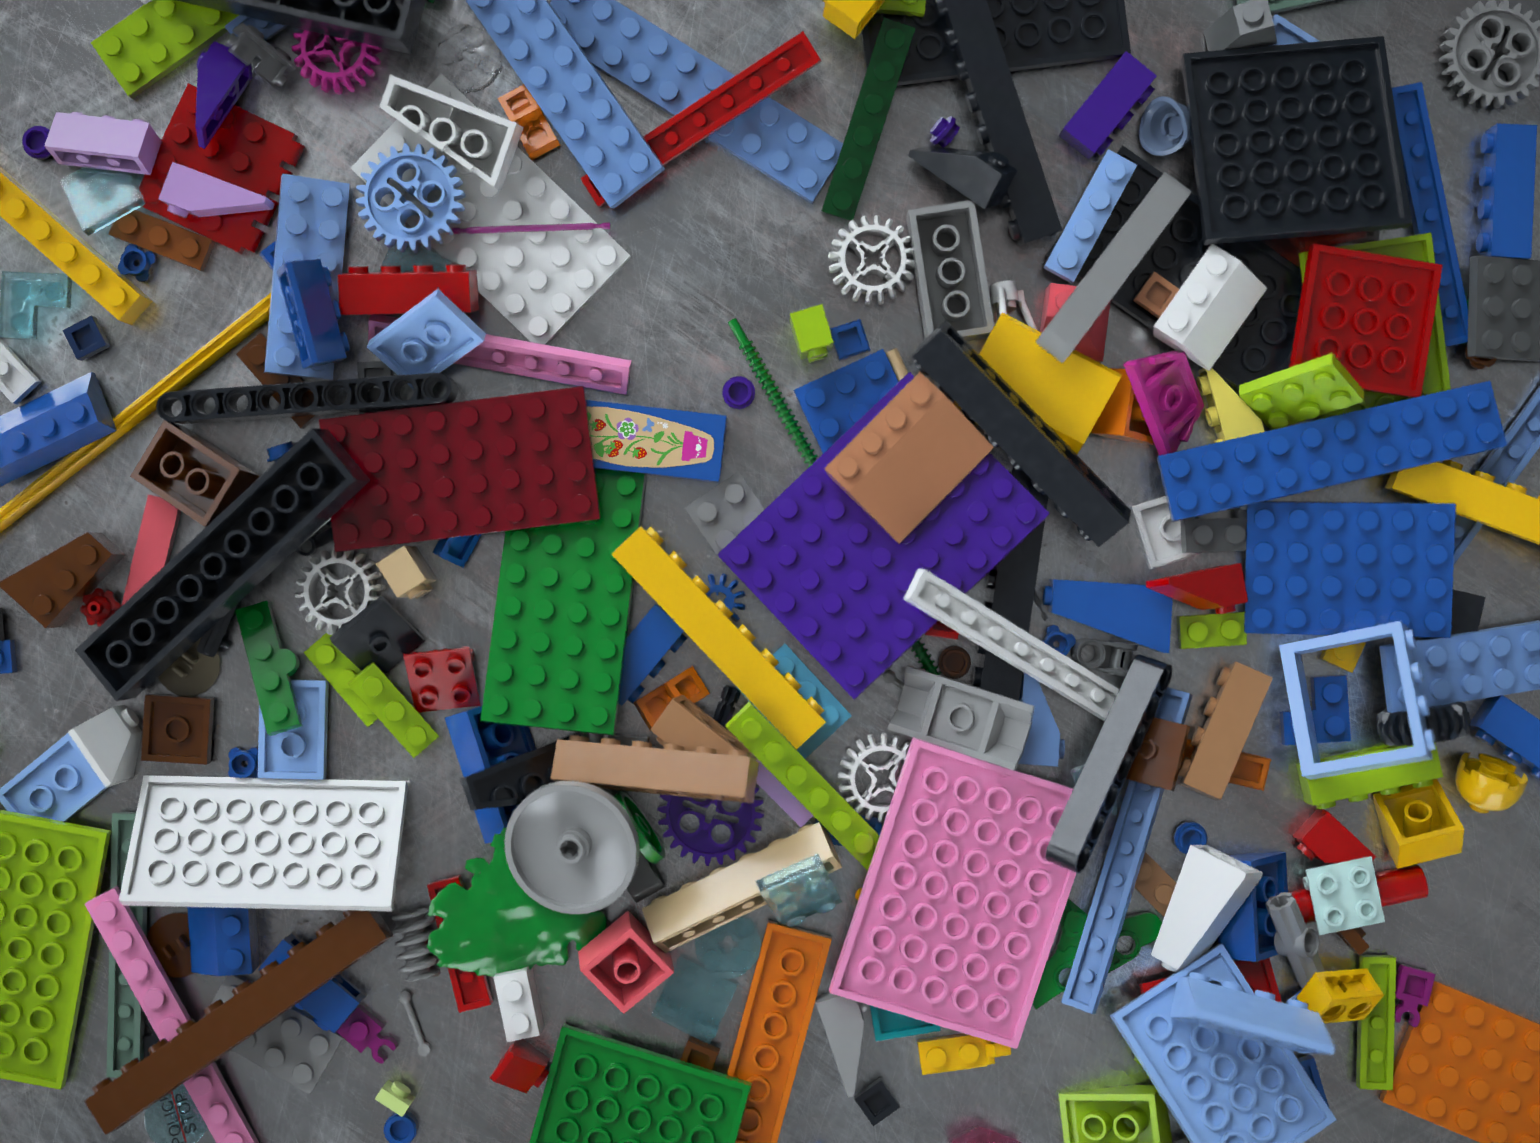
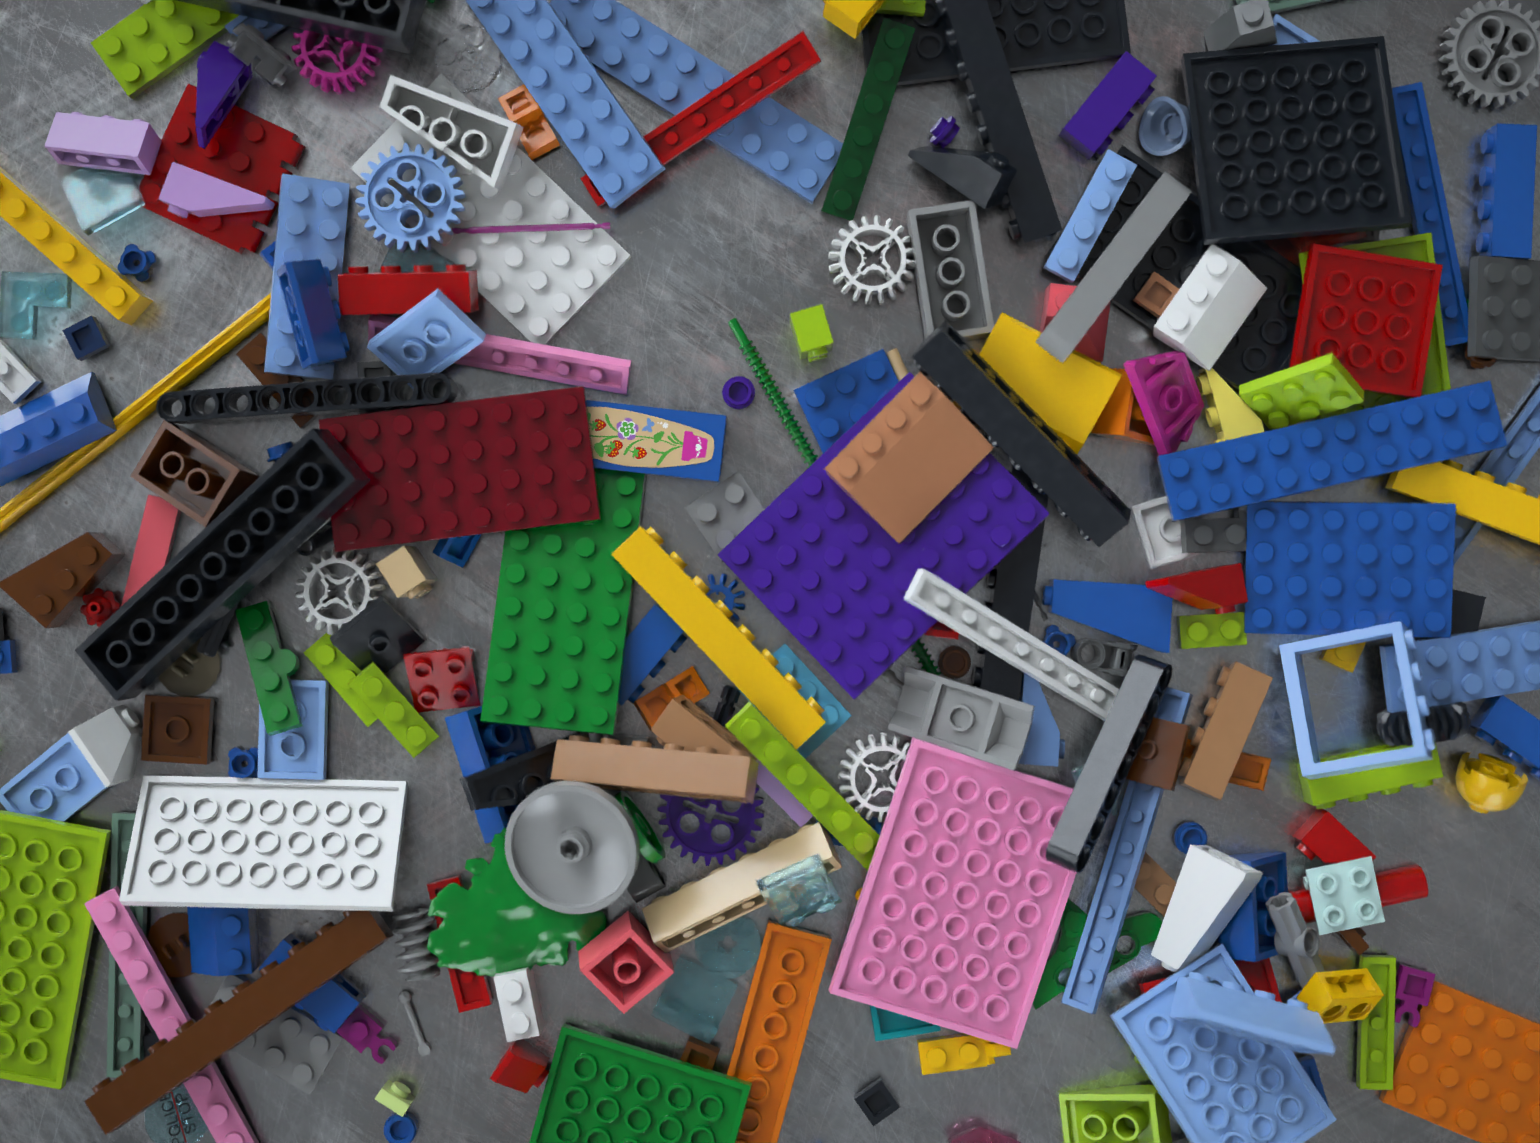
(34, 141): dark purple plate -> none
(163, 239): dark orange plate -> none
(844, 1030): light grey slope -> none
(849, 340): blue tile -> none
(1004, 299): white plant -> none
(1328, 710): blue plate -> none
(1418, 824): yellow slope -> none

